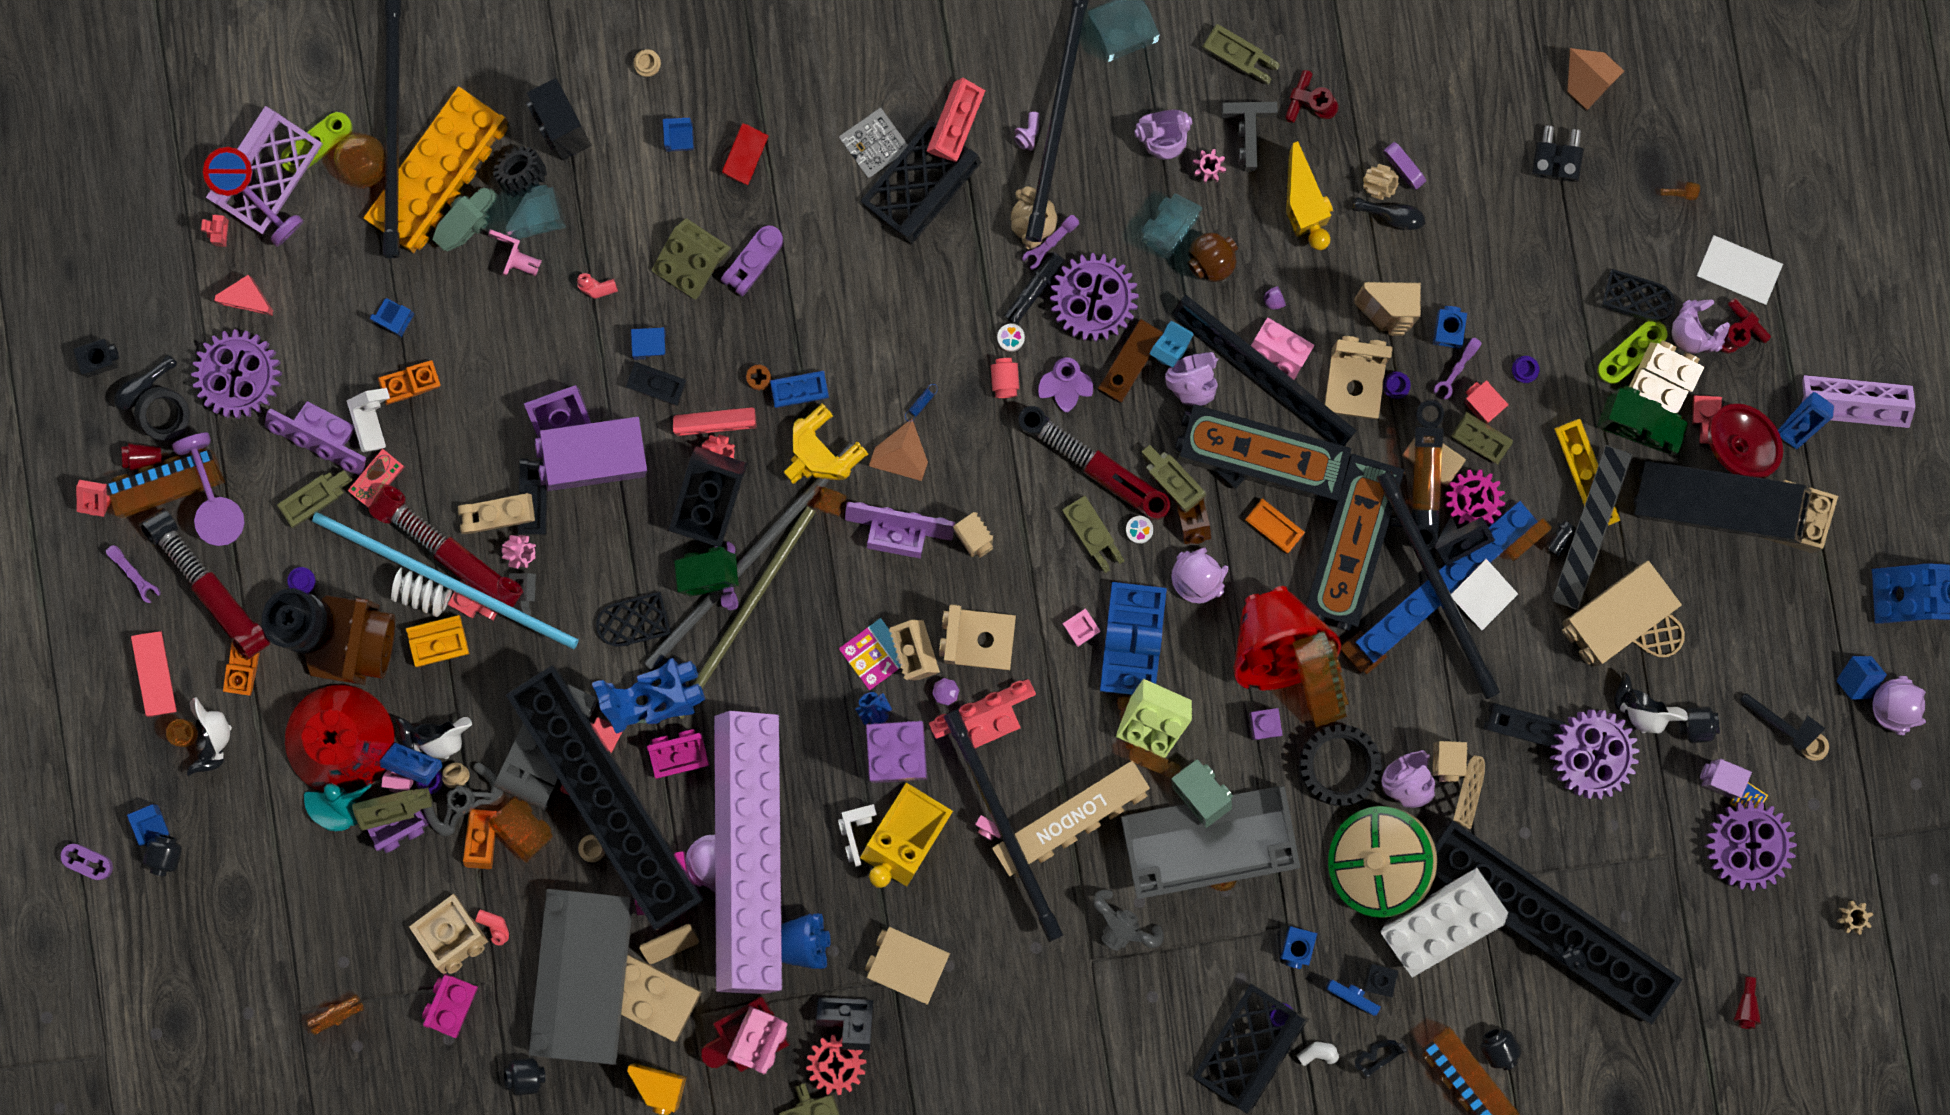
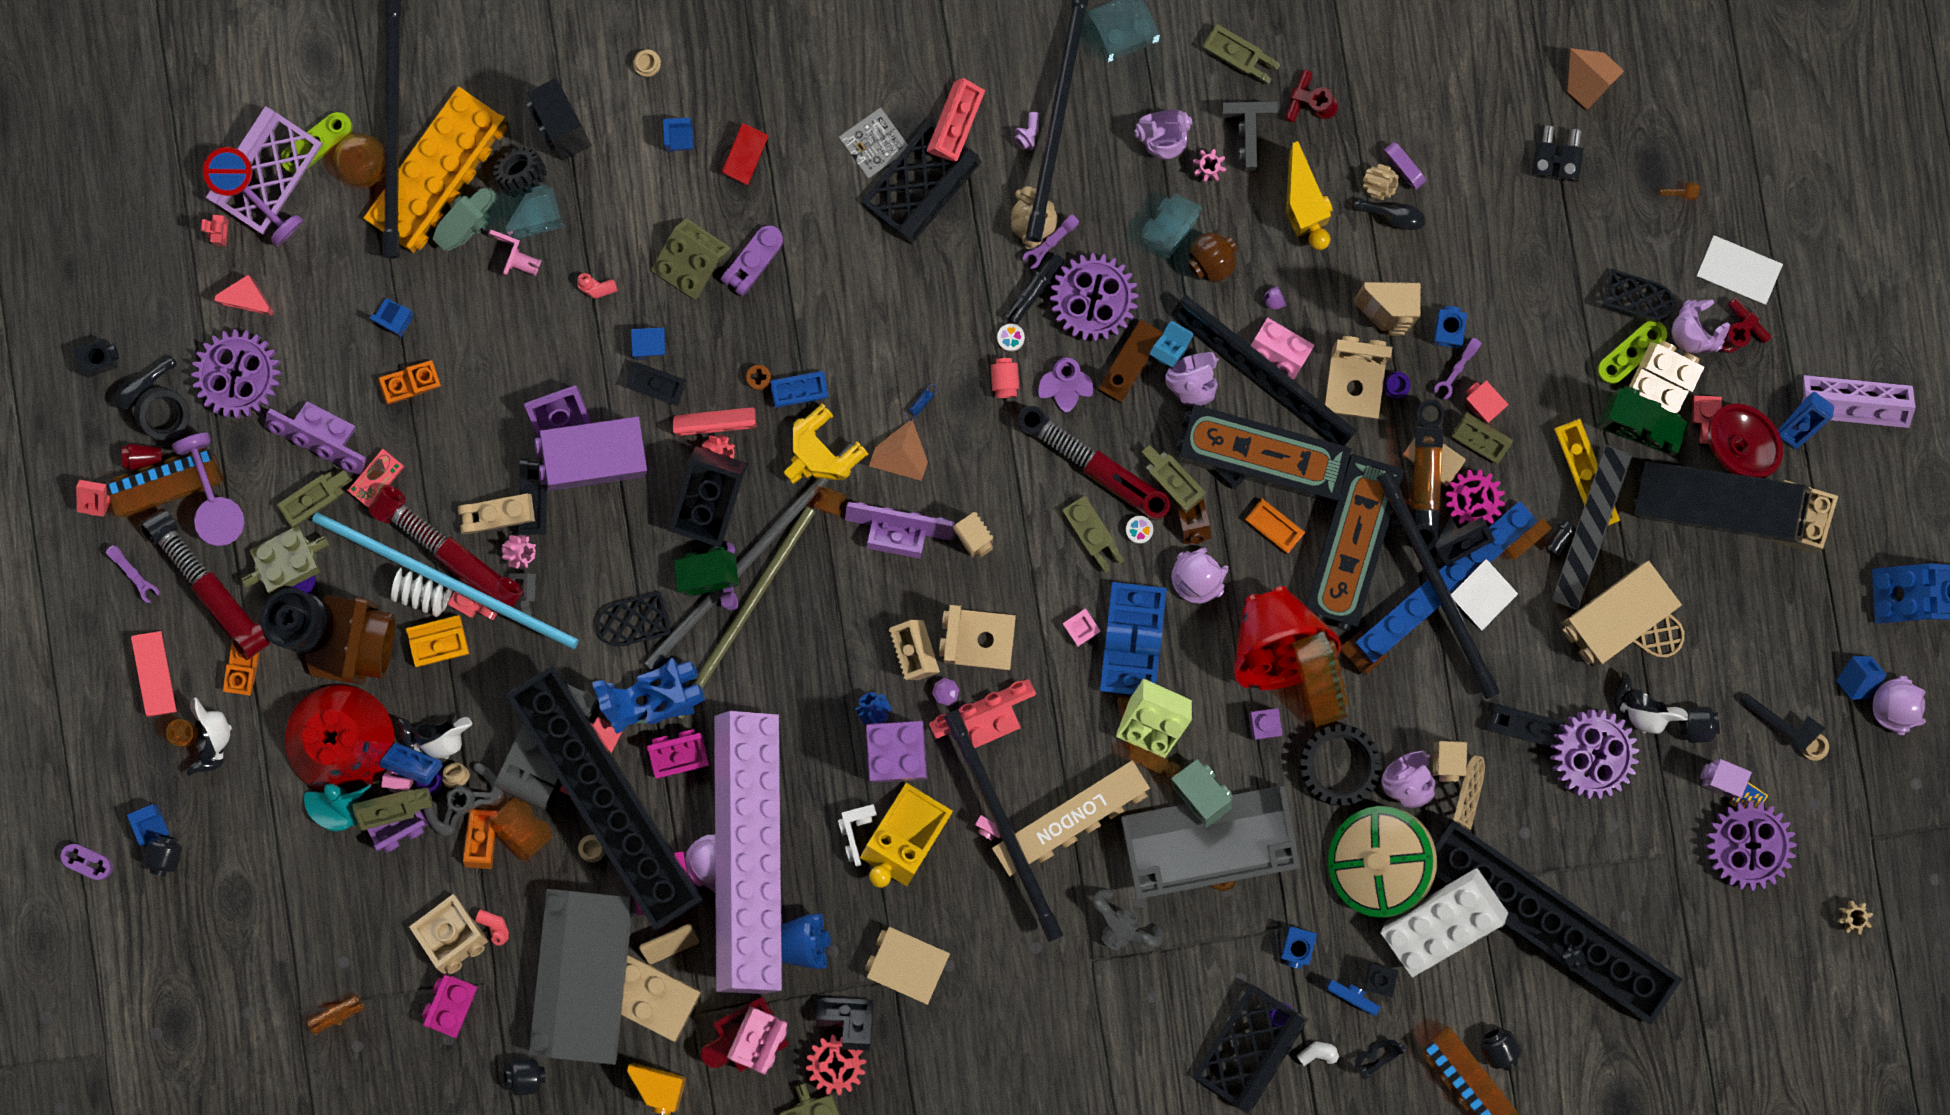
(285, 560): none -> olive plate
(365, 418): white bracket -> none
(872, 654): sticker -> none
(1525, 369): dark purple plate -> none
(1748, 1011): dark red cone -> none

